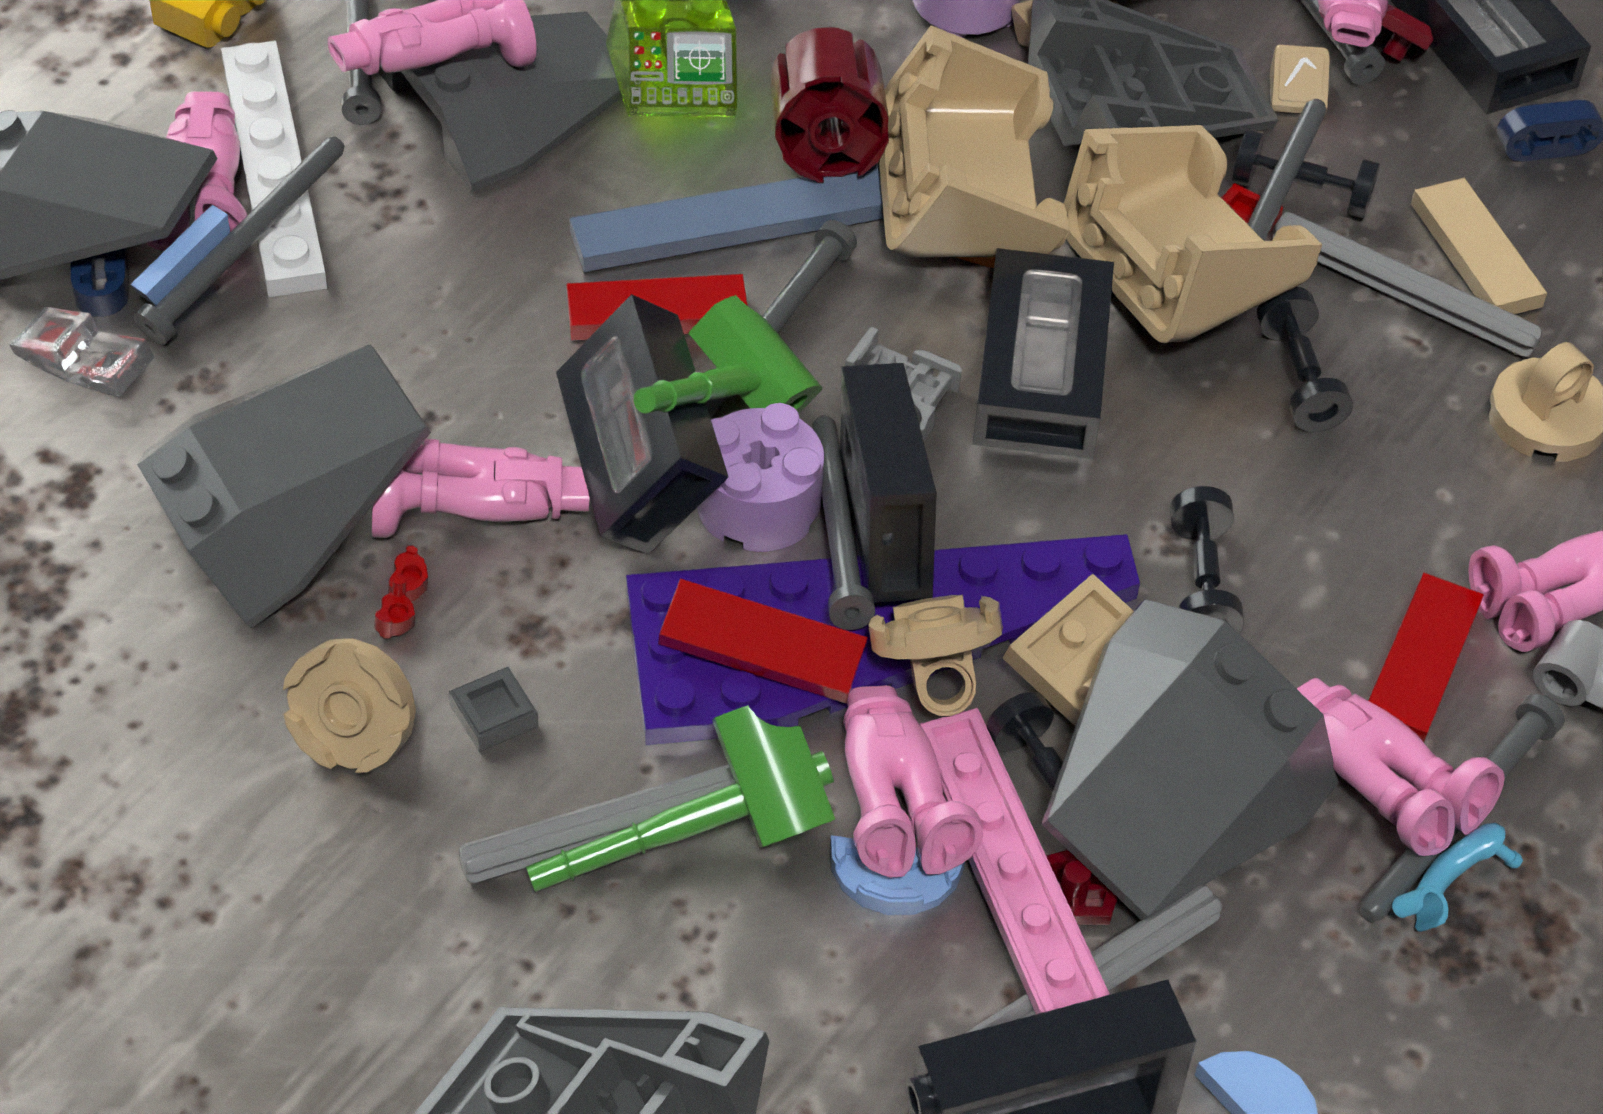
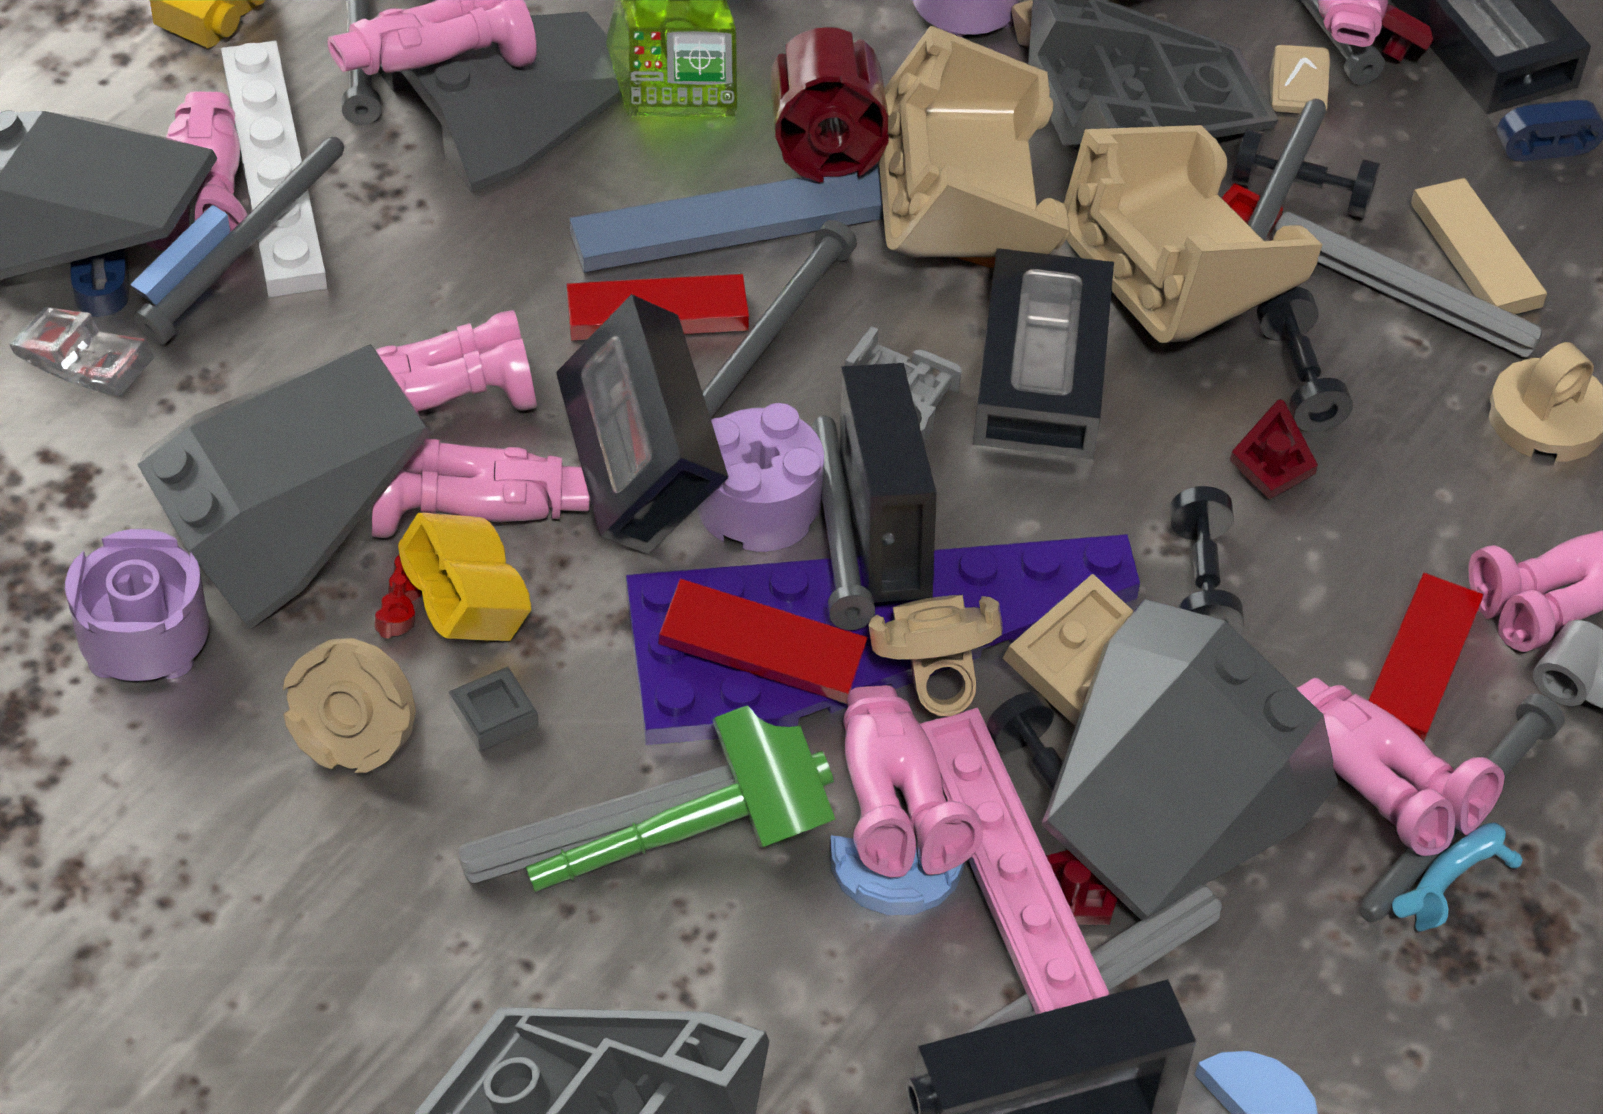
(138, 606): none -> lavender brick
(464, 363): none -> bright pink piece
(464, 577): none -> yellow brick
(748, 362): bright green piece -> none
(1275, 453): none -> dark red piece

